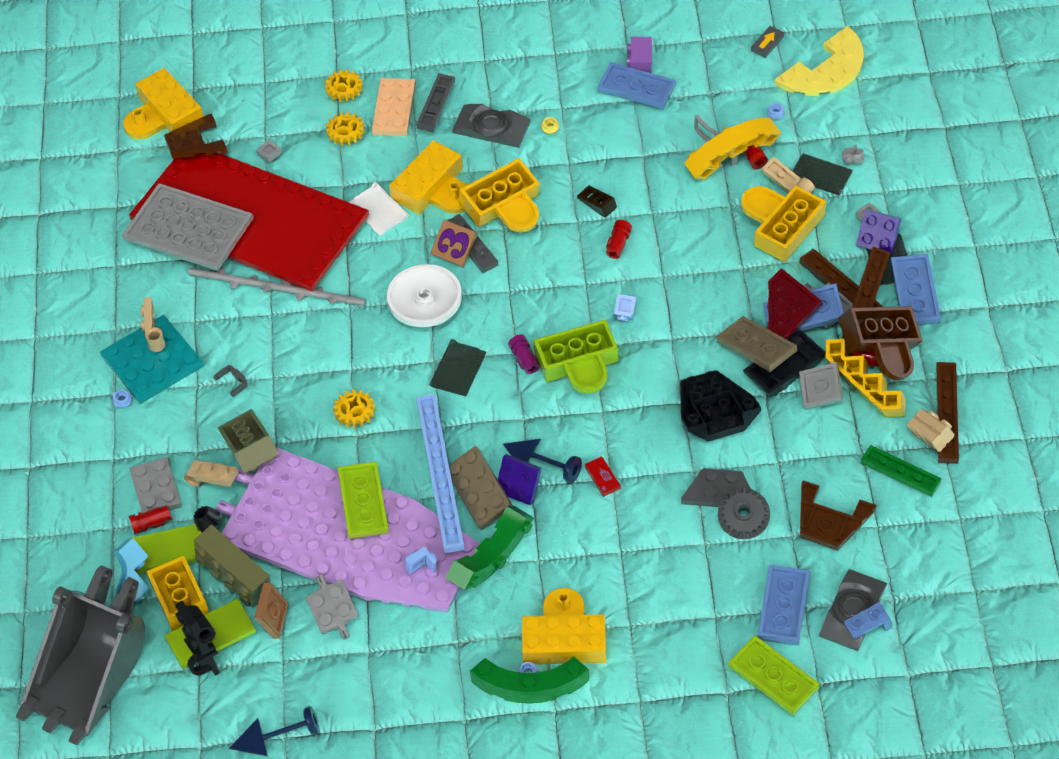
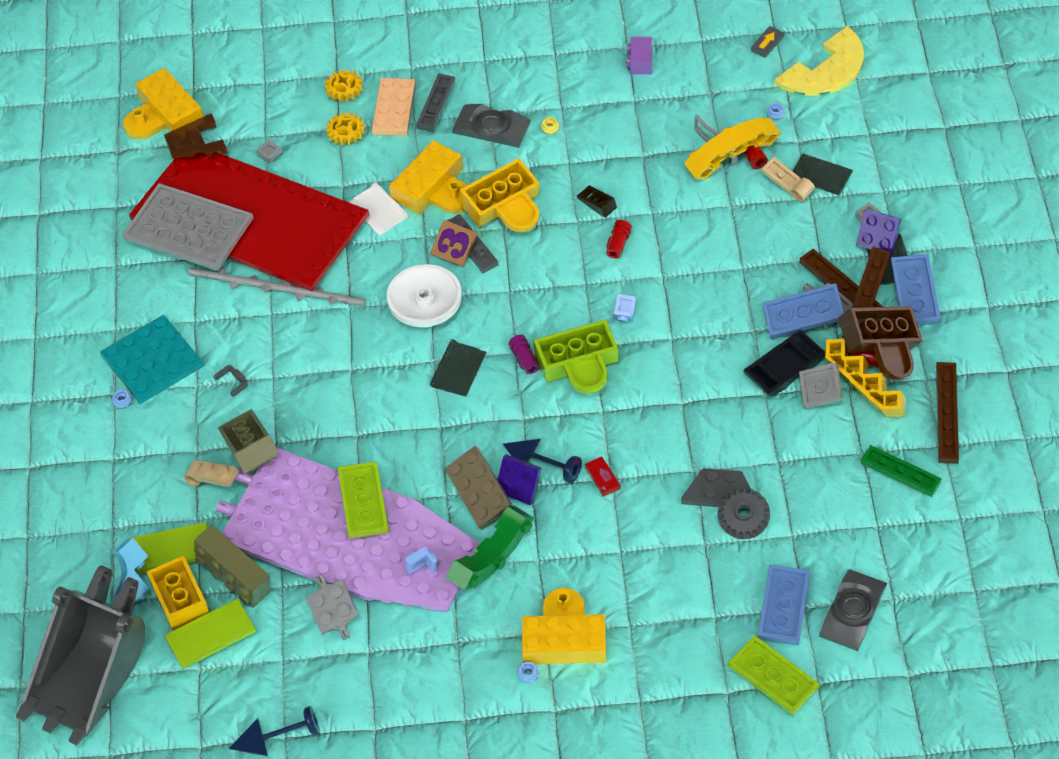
(153, 334): tan plate -> none
(153, 518): red axle -> none
(155, 485): light grey plate -> none
(198, 638): black plate -> none
(205, 517): black piece -> none
(271, 610): medium nougat tile -> none
(354, 408): yellow gear -> none
(440, 474): light blue plate -> none
(530, 687): green brick -> none
(636, 85): medium blue plate -> none
(715, 406): black wedge -> none
(756, 343): dark tan plate -> none
(783, 219): yellow brick -> none
(789, 304): dark red plate -> none
(828, 525): reddish brown wing -> none
(853, 155): light grey arm -> none
(868, 620): medium blue bracket -> none
(930, 429): tan brick -> none

